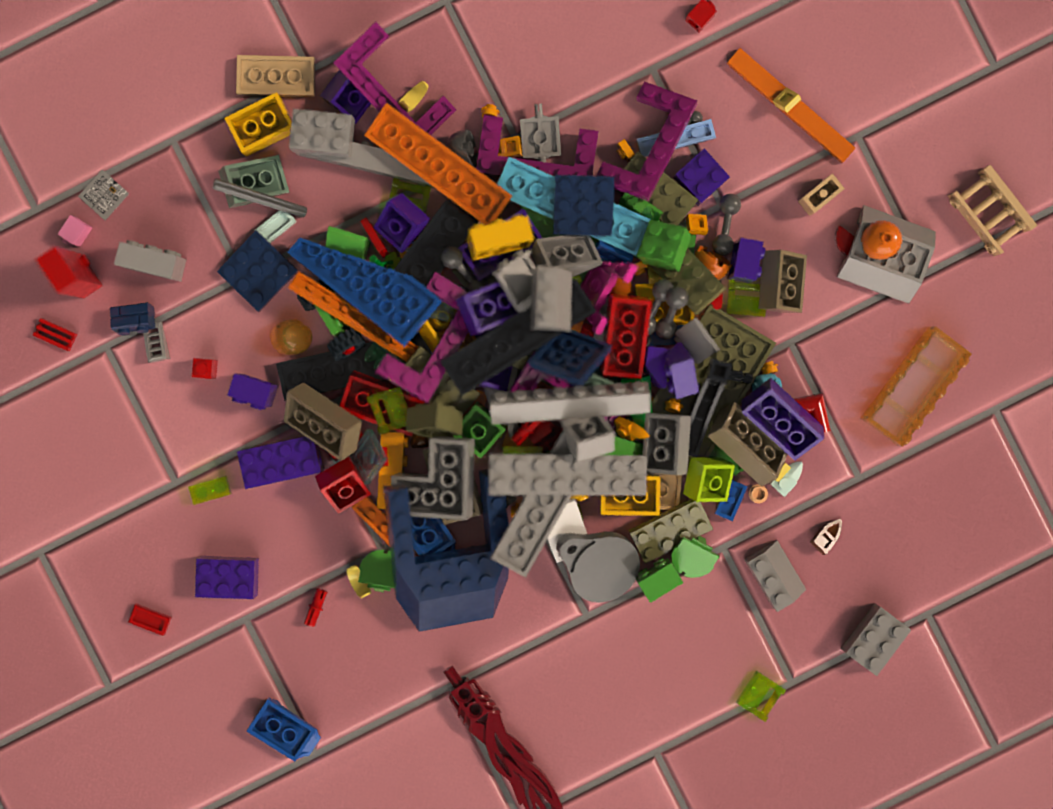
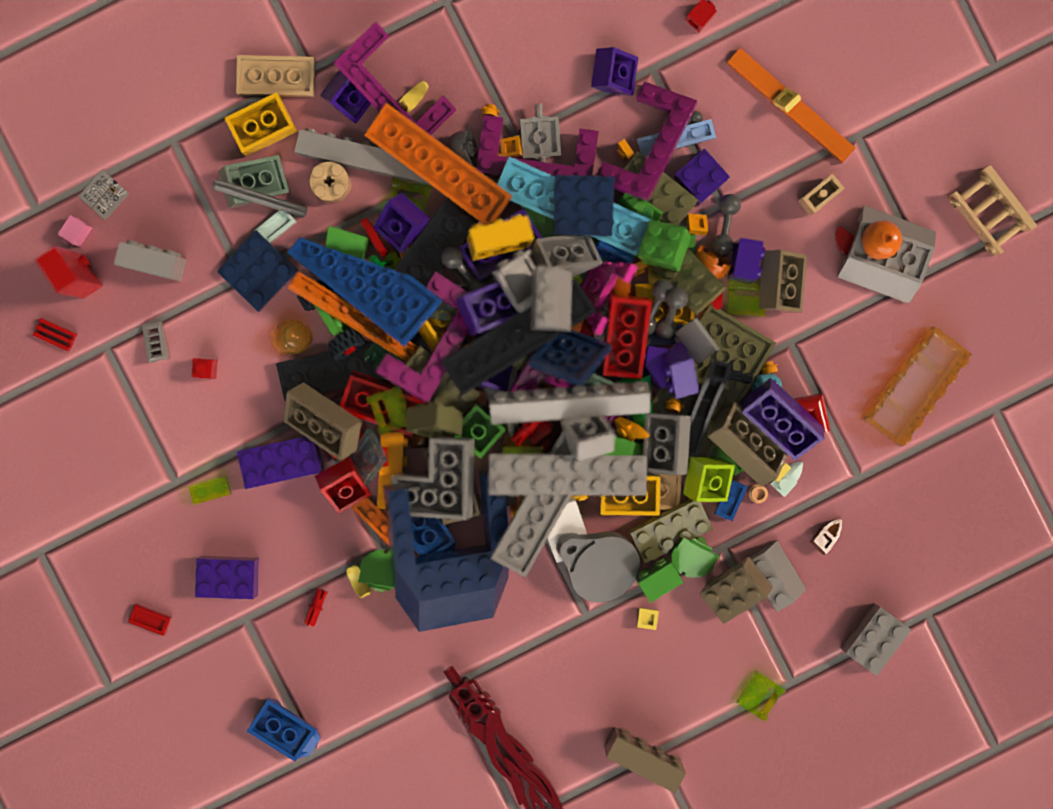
(132, 318): dark blue brick -> none
(252, 390): dark purple brick -> none
(321, 176): none -> tan brick
(322, 133): light grey brick -> none
(614, 71): none -> dark purple slope
(644, 759): none -> dark tan brick
(647, 618): none -> light yellow plate
(736, 590): none -> dark tan brick

